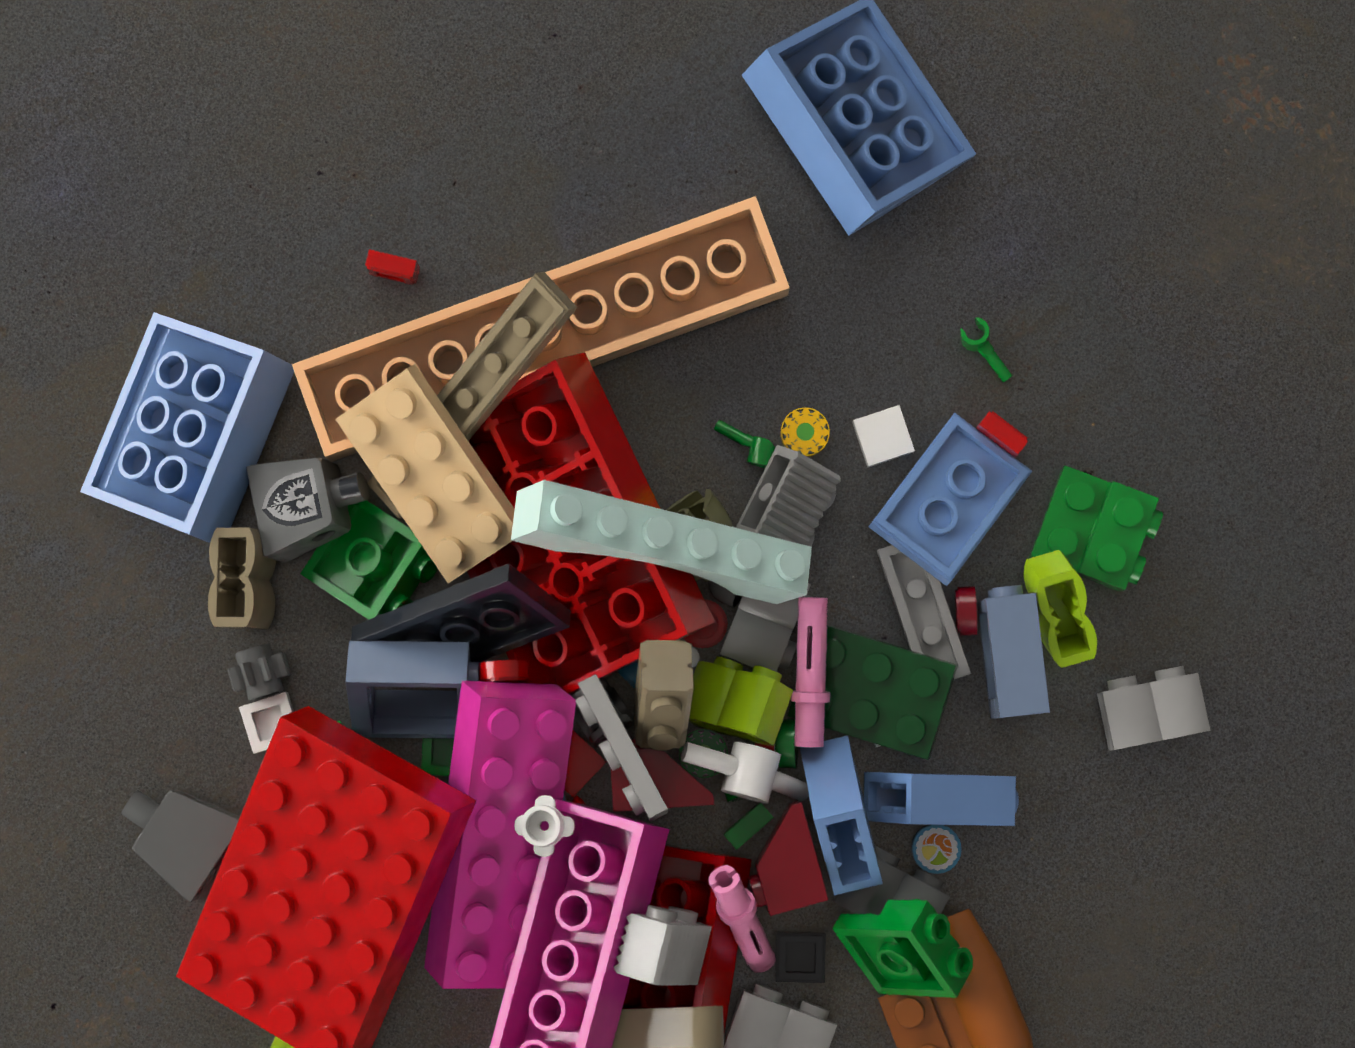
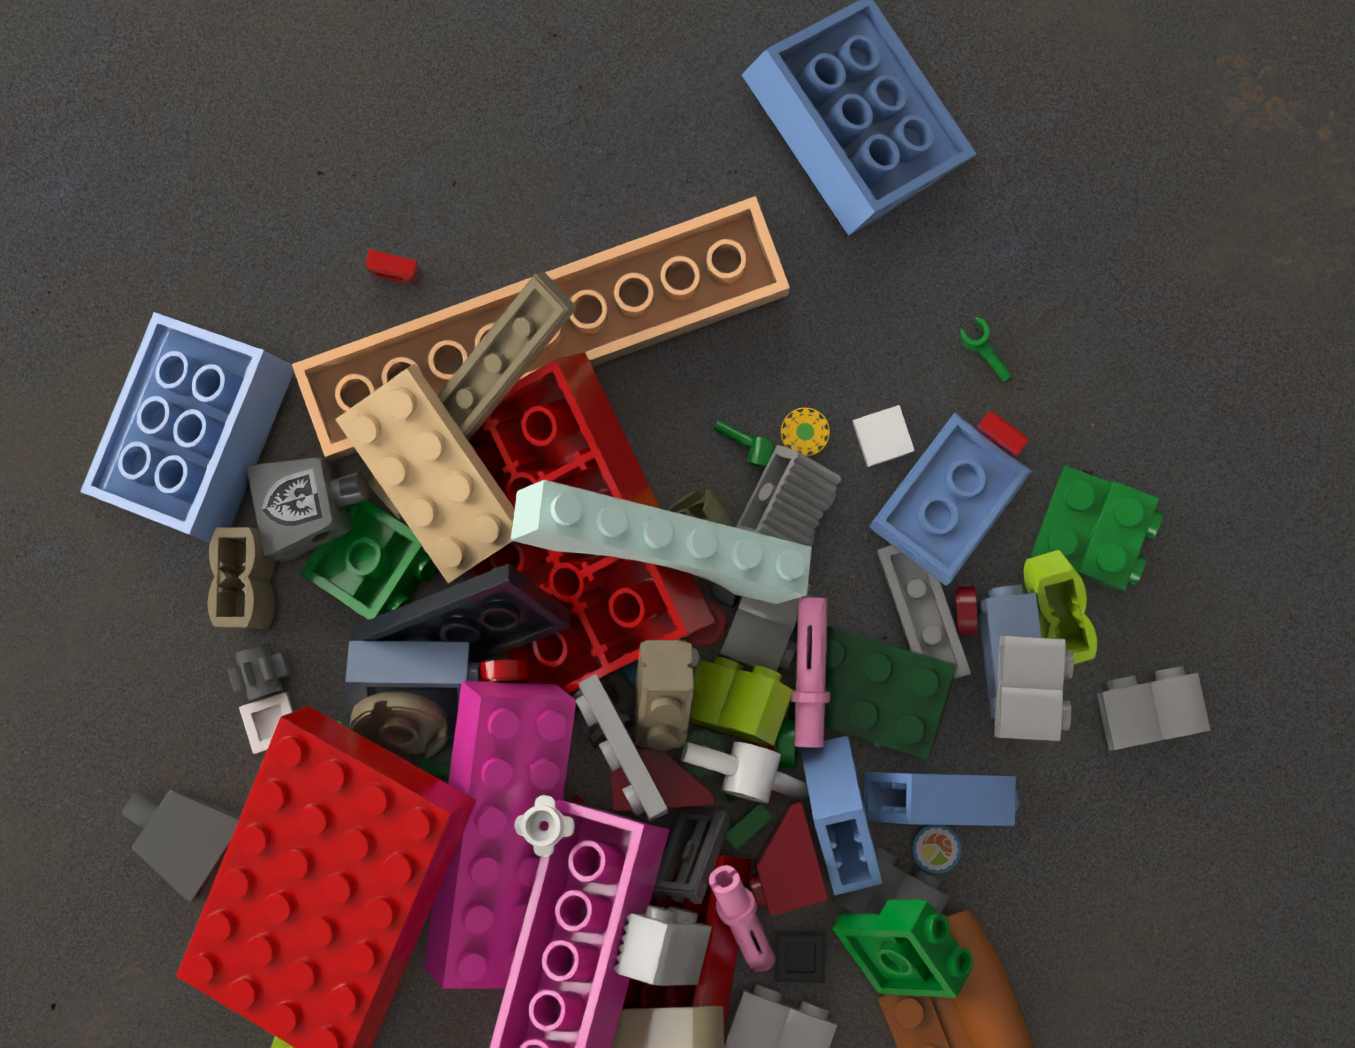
(402, 723): none -> dark tan tile
(582, 764): red tile -> none
(699, 855): none -> dark grey tile
(1032, 688): none -> light grey brick

